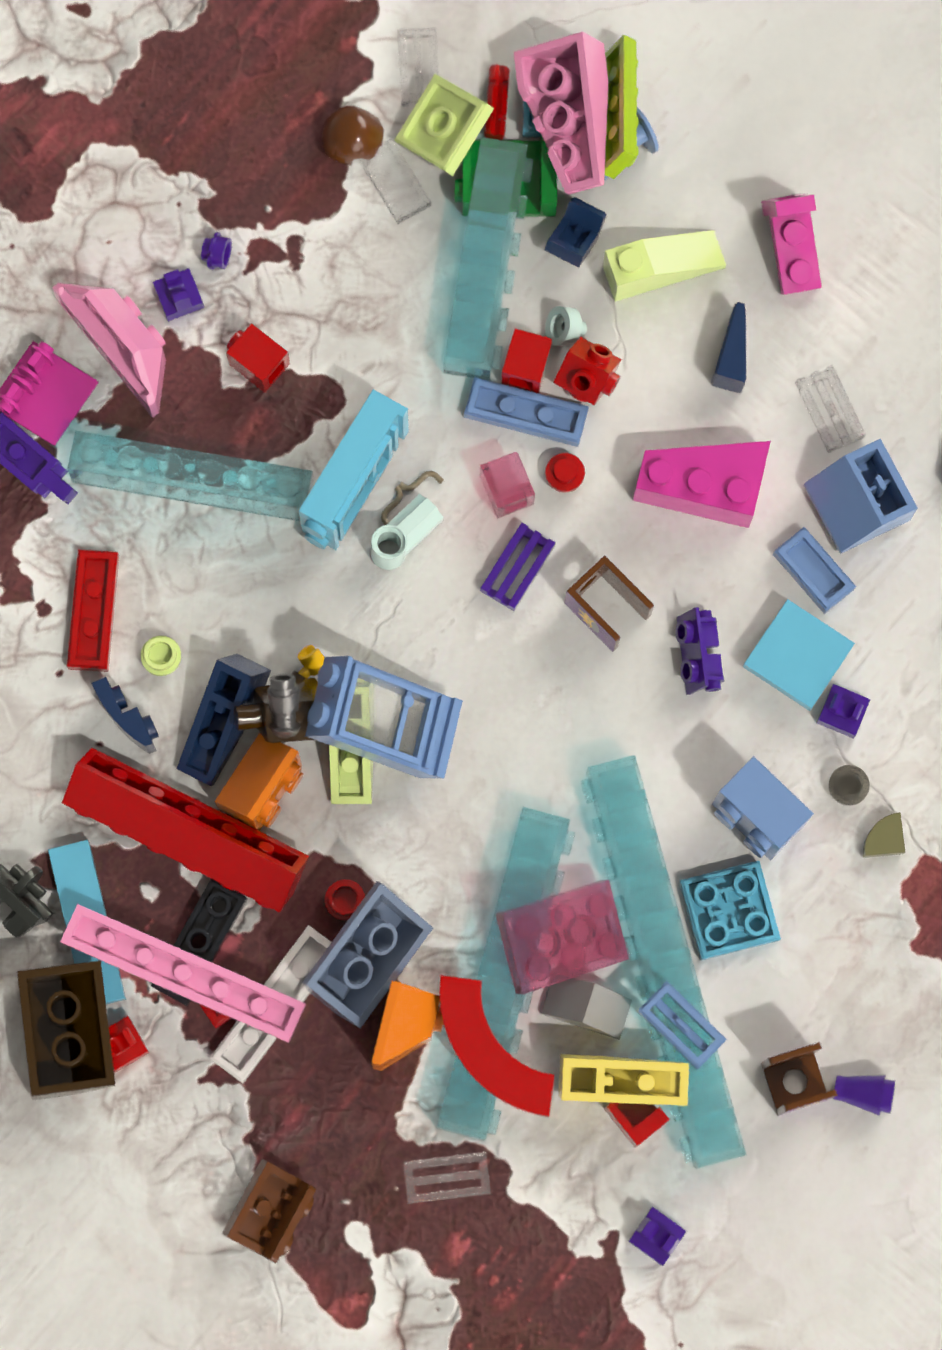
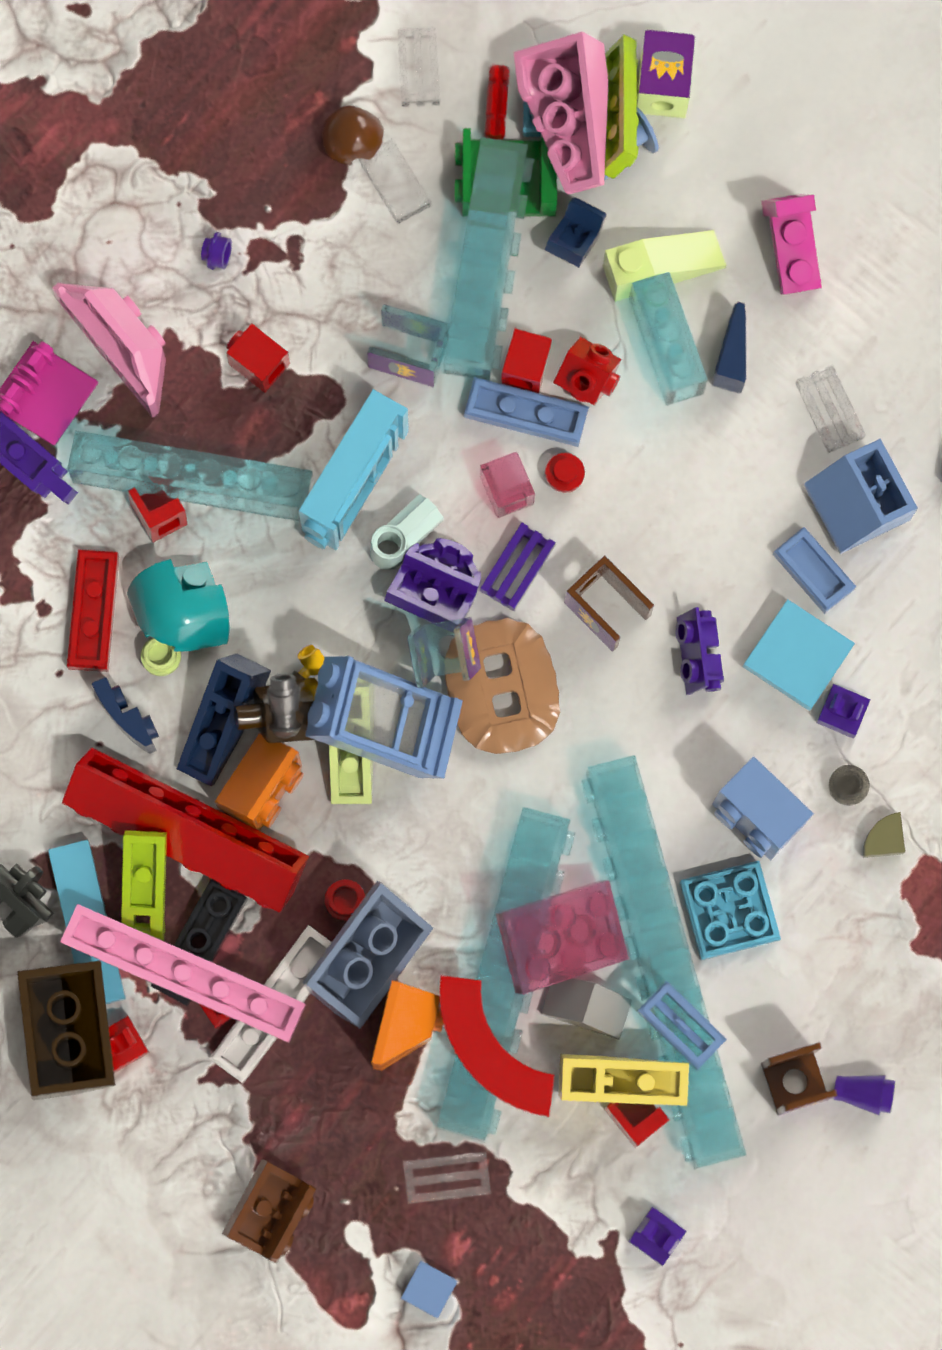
(144, 881): none -> lime plate
(158, 514): none -> red panel
(178, 294): dark purple tile -> none
(180, 606): none -> teal brick
(417, 326): none -> clear light blue piece
(418, 481): dark tan piece -> none
(428, 660): none -> clear light blue piece
(429, 1289): none -> medium blue tile
(436, 581): none -> dark purple slope
(443, 124): yellowish green tile -> none
(531, 679): none -> medium nougat piece
(564, 326): light aqua tile -> none
(665, 73): none -> piece
(668, 338): none -> clear light blue brick
(705, 480): dark pink wedge -> none

